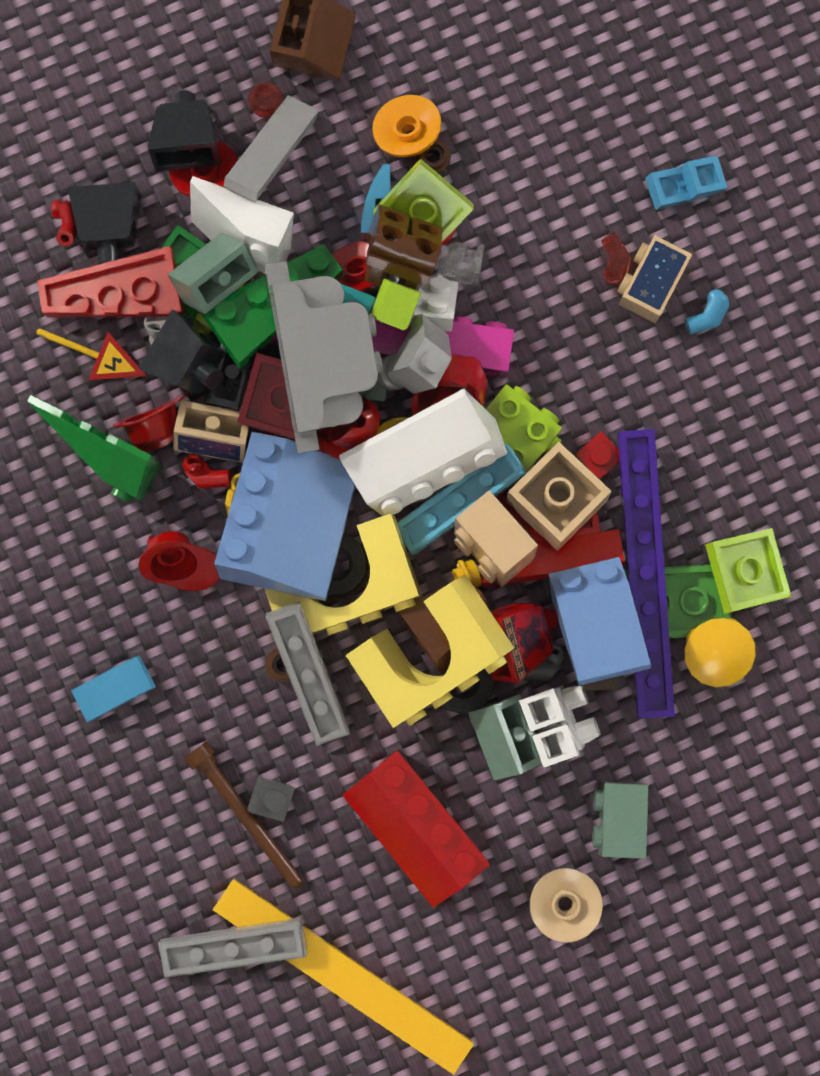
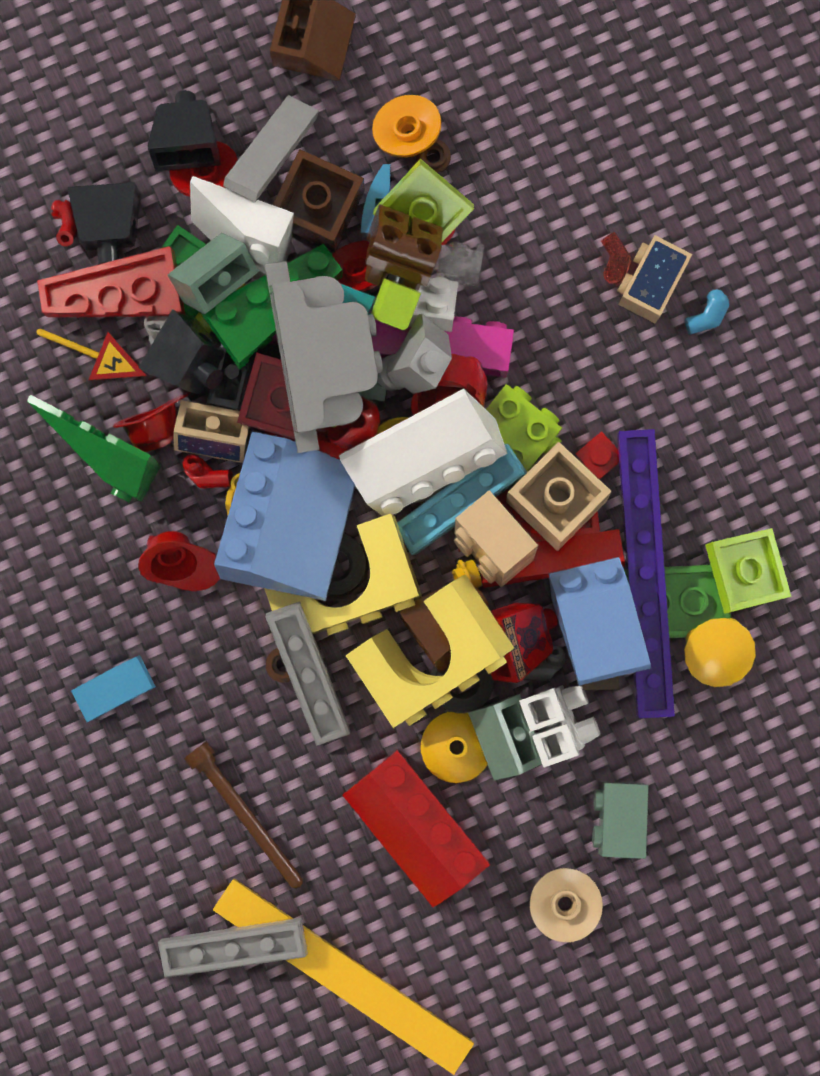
(265, 99): clear red plate -> none
(270, 798): dark grey plate -> none
(320, 198): none -> reddish brown brick
(437, 753): none -> yellow dish
(686, 183): dark azure slope -> none

